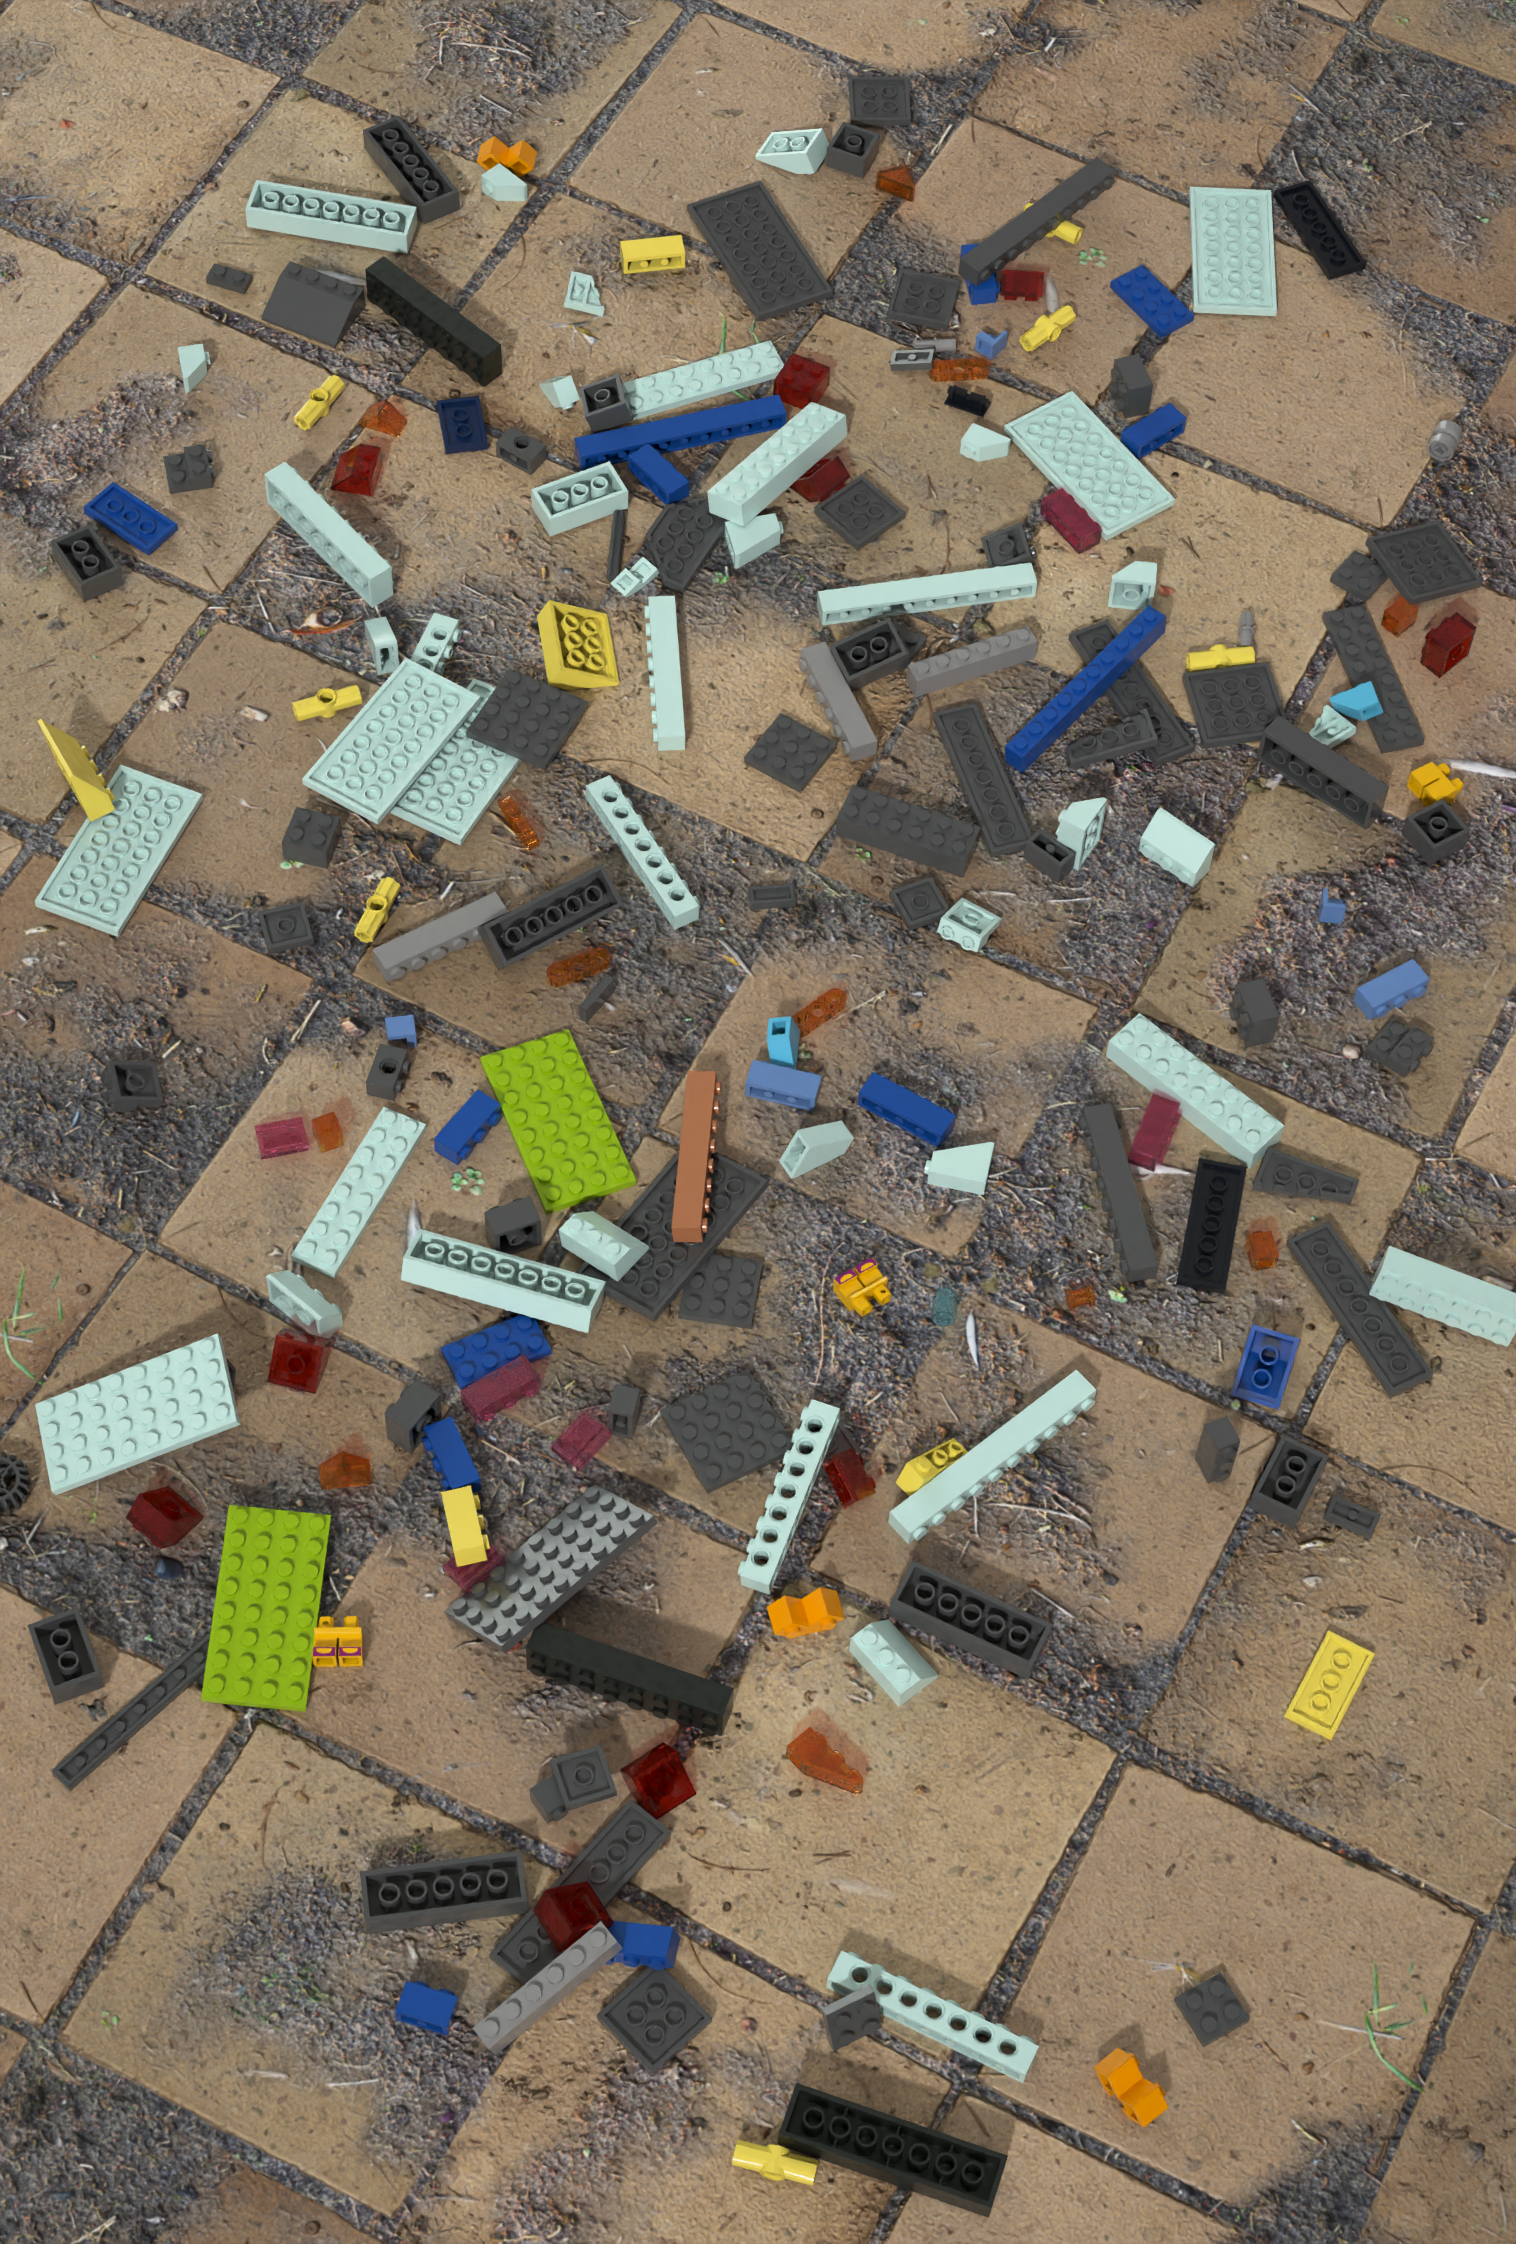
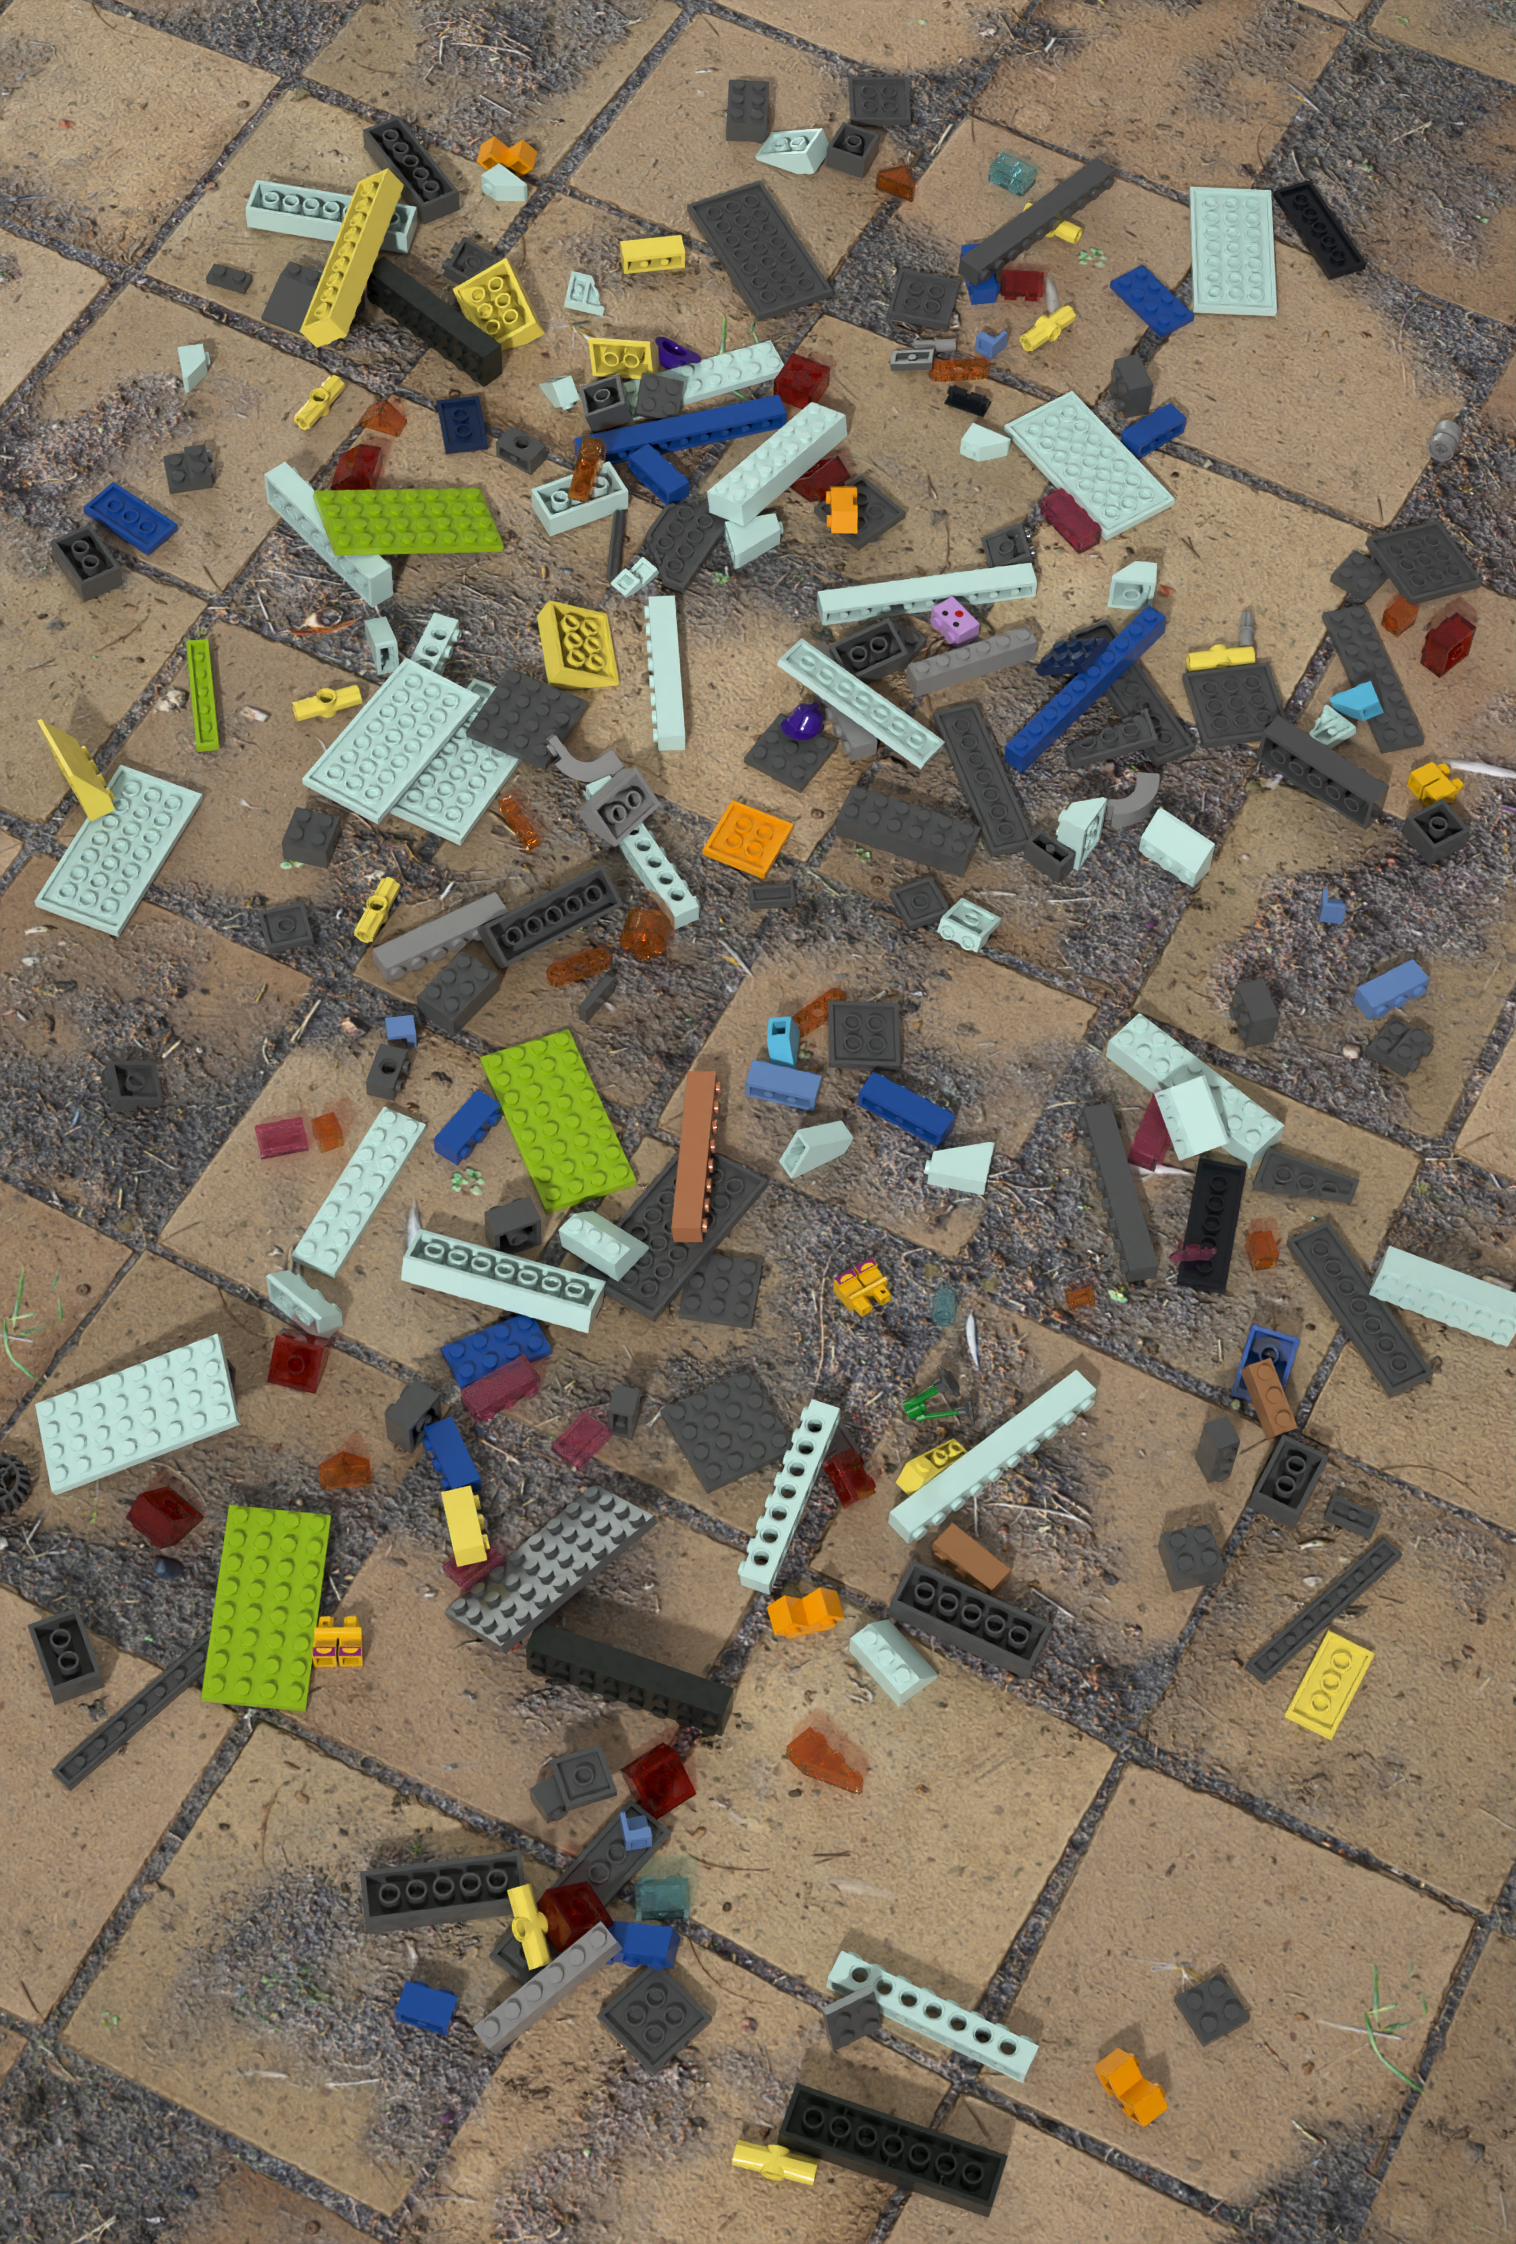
(202, 695): none -> lime plate
(352, 258): none -> light yellow brick
(407, 521): none -> lime plate
(458, 993): none -> dark grey brick
(467, 261): none -> dark grey plate
(500, 306): none -> light yellow slope
(529, 1926): none -> light yellow piece
(587, 468): none -> clear orange slope
(588, 771): none -> light grey arch
(619, 806): none -> light grey slope
(623, 357): none -> light yellow slope
(635, 1832): none -> medium blue panel
(645, 933): none -> clear orange brick
(658, 397): none -> dark grey plate
(662, 1898): none -> clear light blue brick
(673, 355): none -> dark purple piece
(747, 111): none -> dark grey brick
(748, 839): none -> light orange plate
(804, 722): none -> dark purple piece
(843, 509): none -> light orange brick
(860, 703): none -> light aqua plate
(863, 1035): none -> dark grey plate
(916, 1405): none -> plant
(954, 622): none -> lavender brick
(970, 1561): none -> medium nougat brick
(1012, 174): none -> clear light blue brick
(1071, 656): none -> dark blue plate
(1135, 806): none -> light grey arch
(1191, 1117): none -> light aqua slope
(1191, 1557): none -> dark grey brick
(1193, 1253): none -> clear pink piece
(1269, 1399): none -> medium nougat brick
(1323, 1611): none -> dark grey tile

